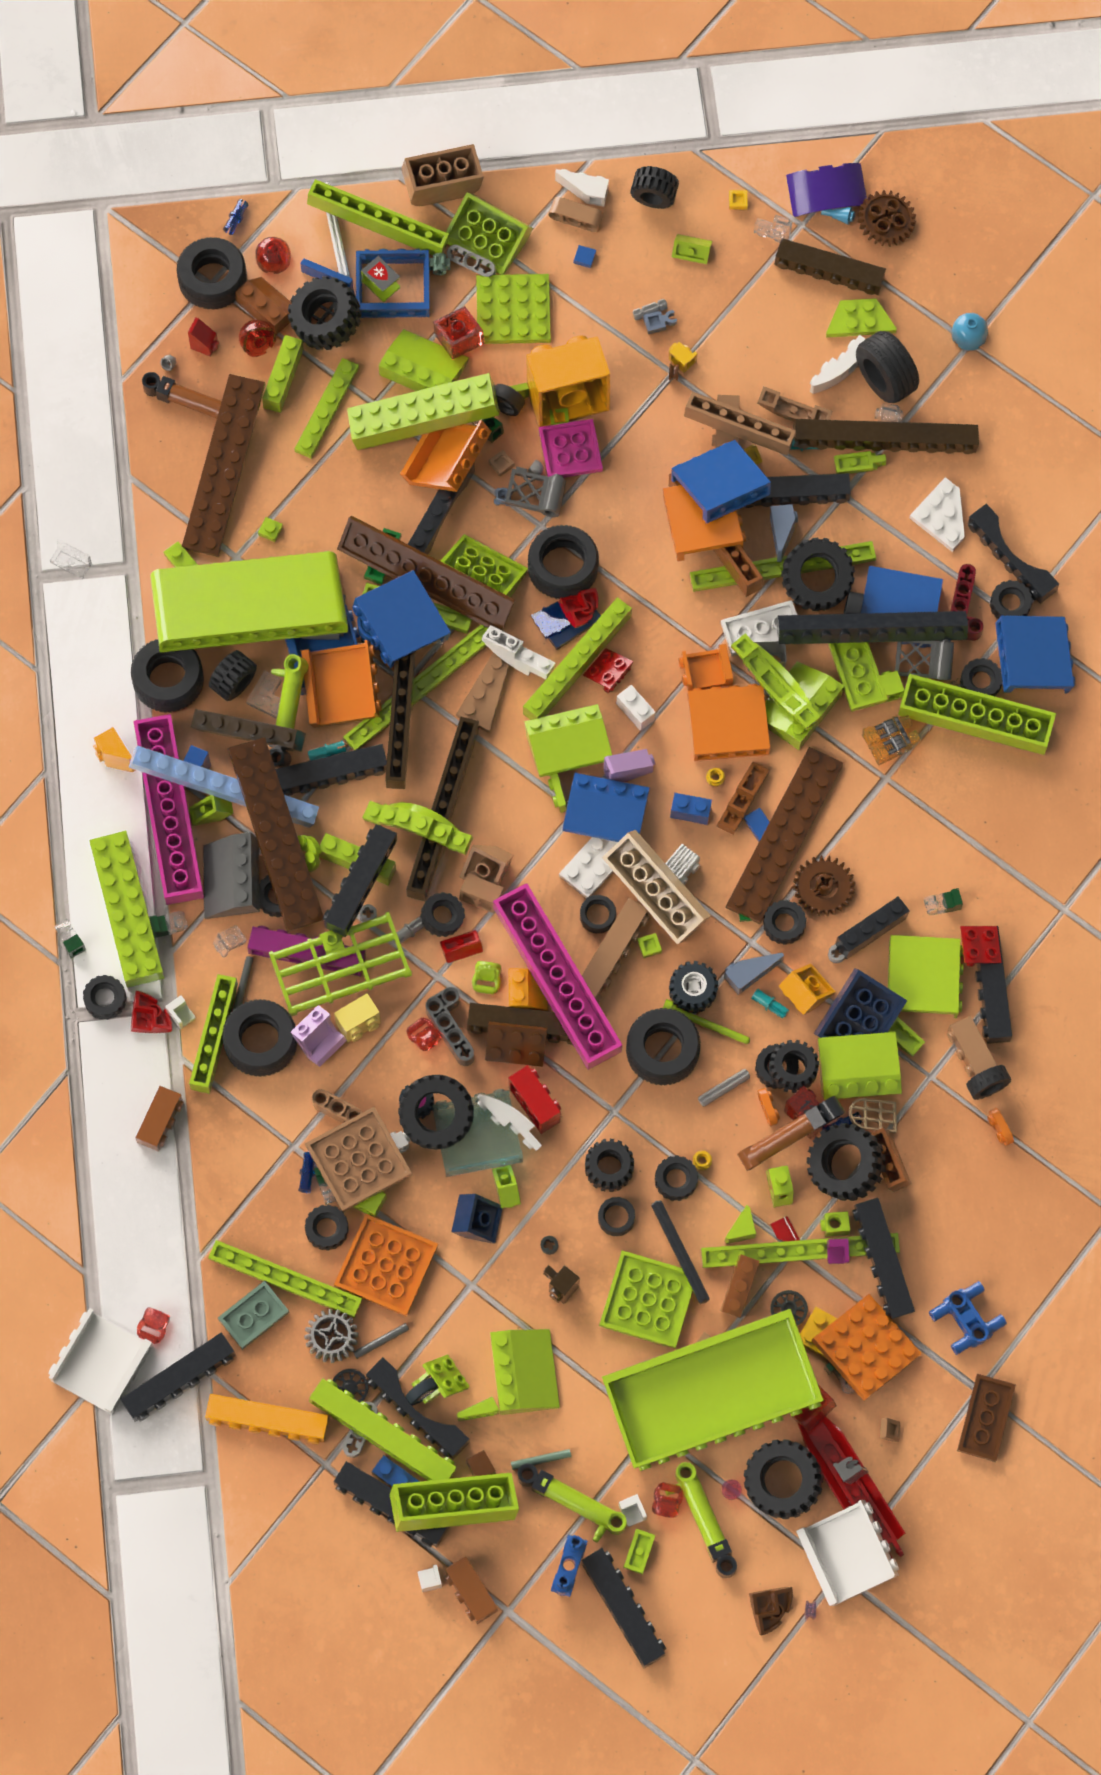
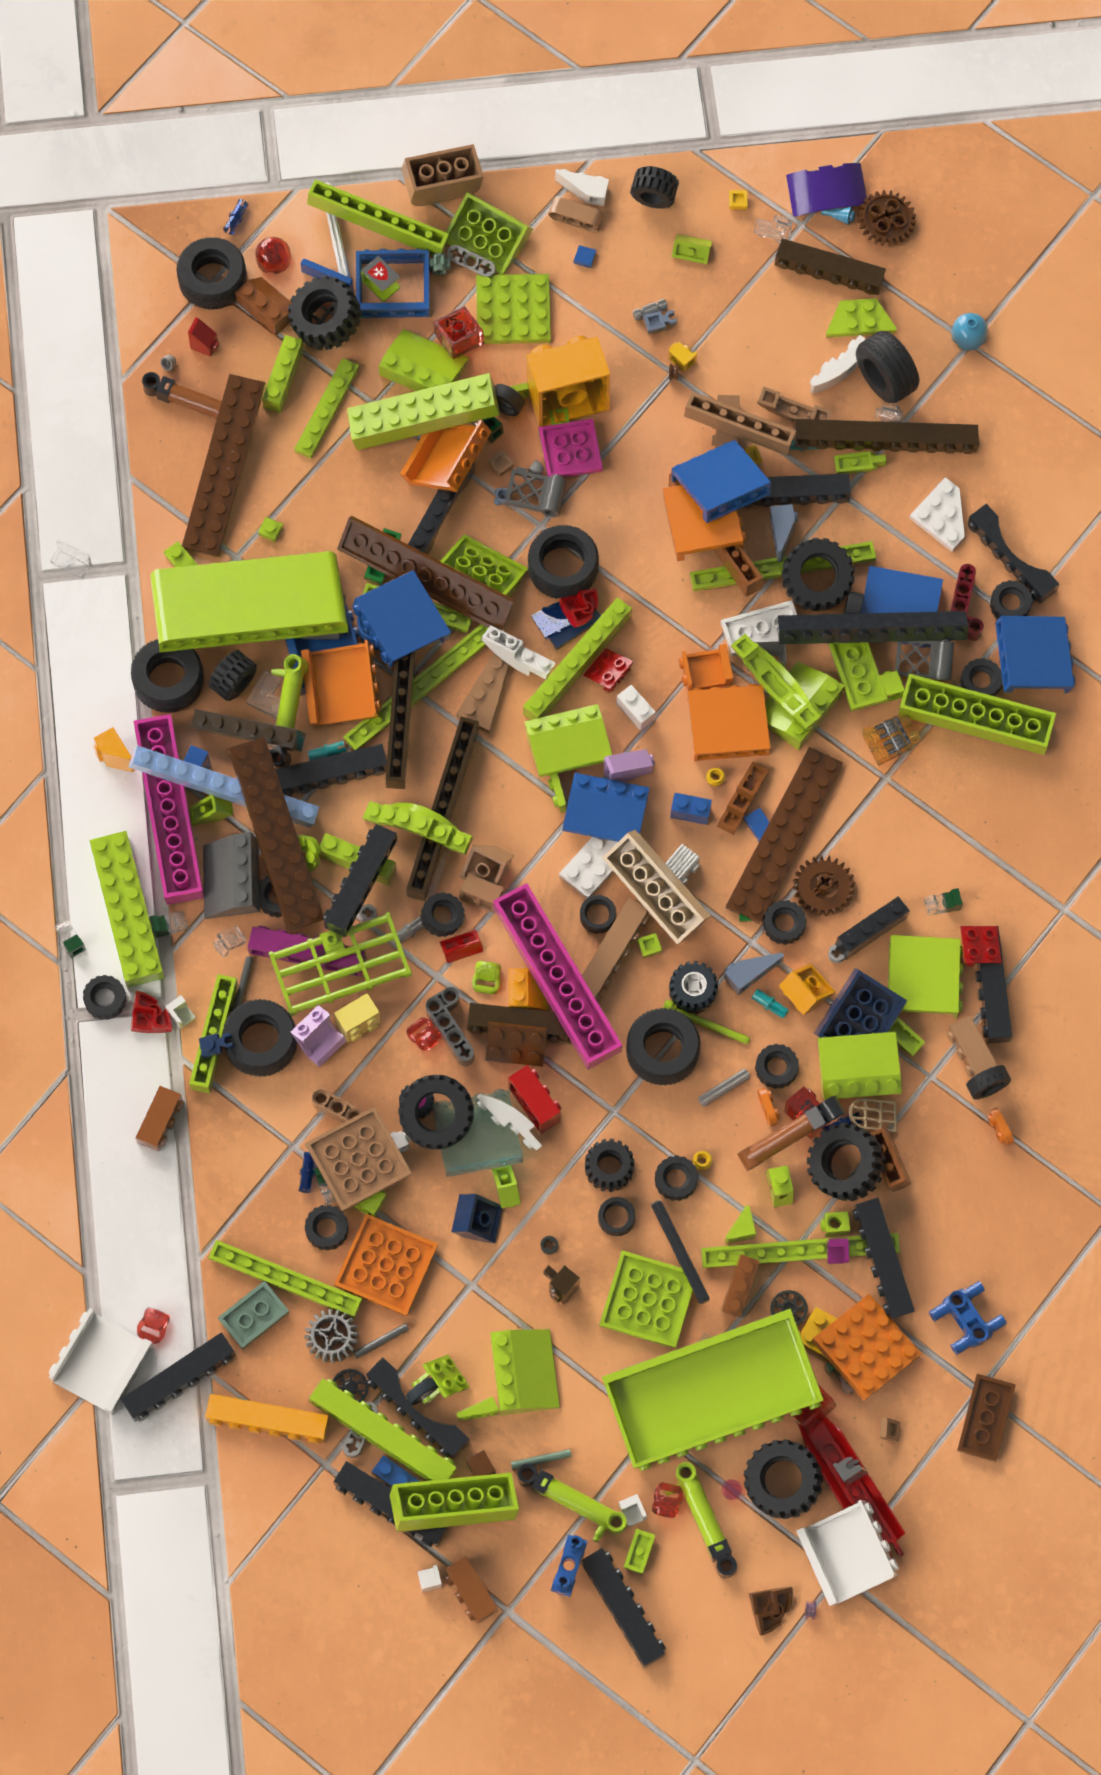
(213, 1044): none -> dark blue plate
(256, 337): clear red cylinder -> none
(784, 1230): red sticker -> none
(797, 1051): black tyre -> none

